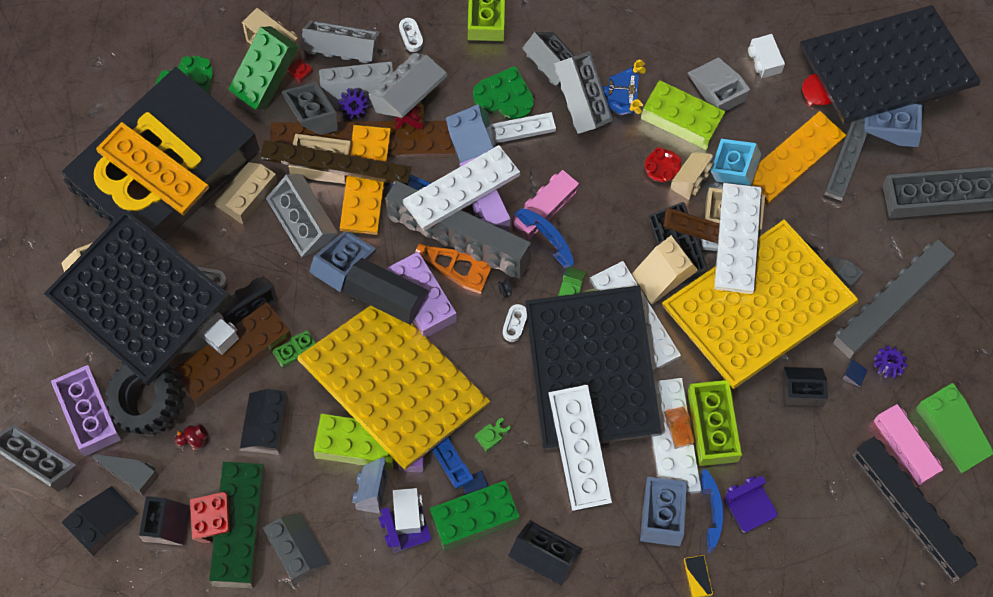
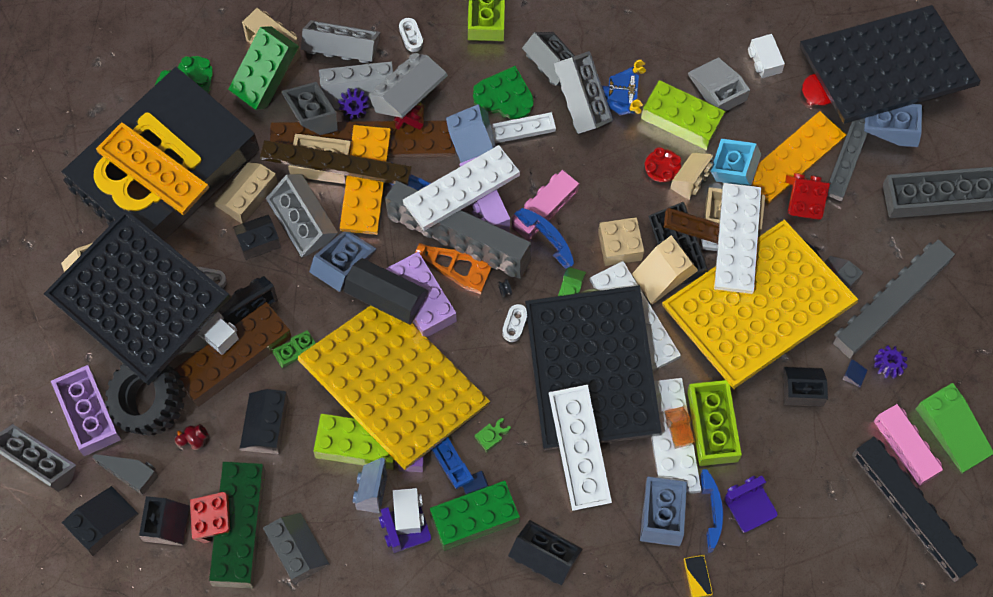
(257, 237): none -> black slope
(300, 70): red plate -> none
(621, 241): none -> tan brick
(807, 196): none -> red bracket

